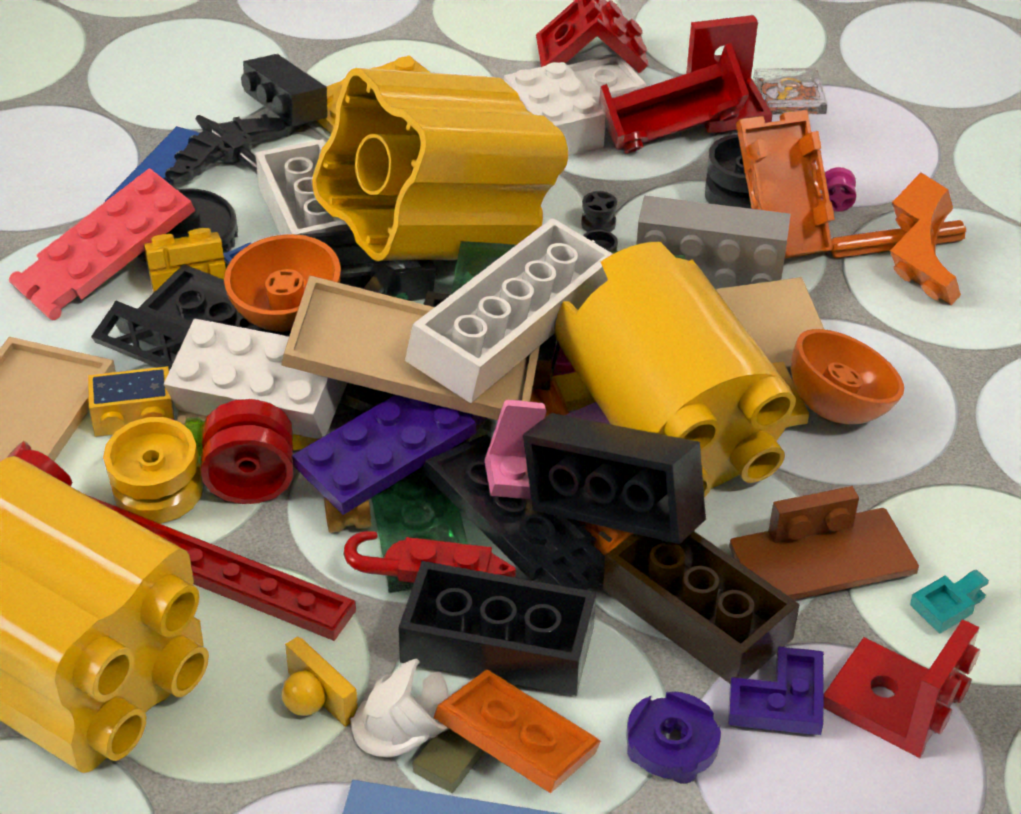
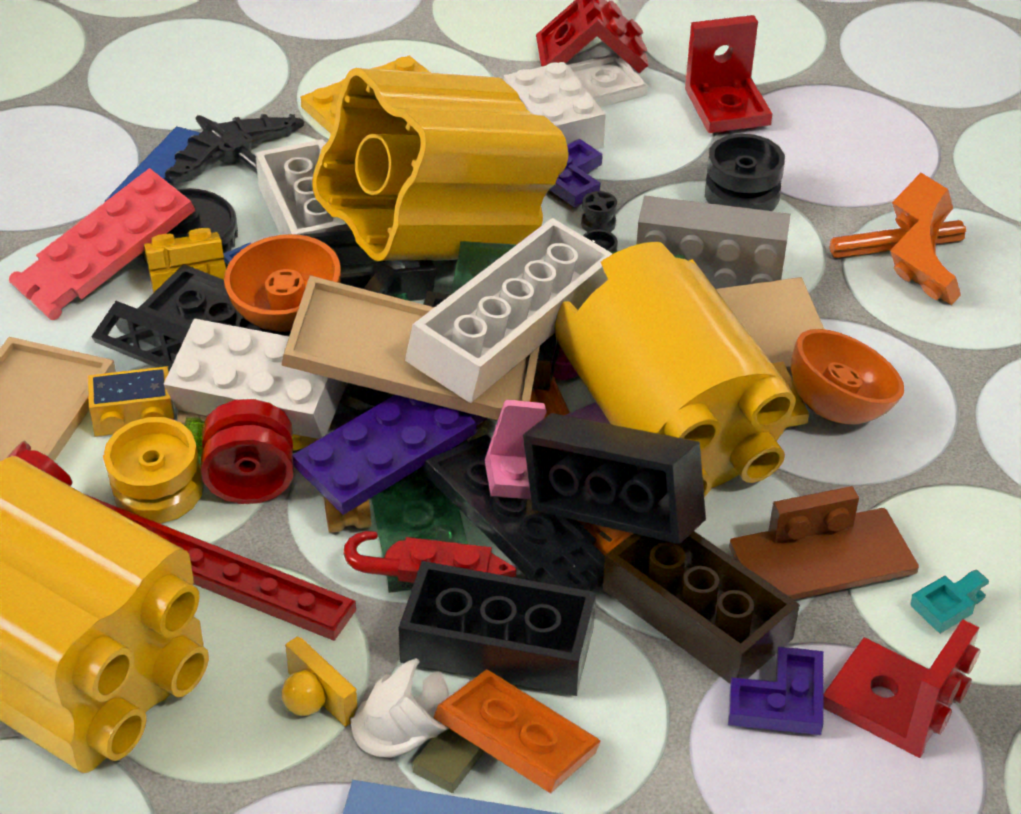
(285, 89): black brick -> none
(574, 180): none -> dark purple plate
(574, 391): yellow tile -> none
(673, 758): dark purple plate -> none
(675, 103): red windscreen -> none
(784, 178): orange piece -> none
(791, 89): clear tile -> none
(841, 188): dark pink wheel -> none

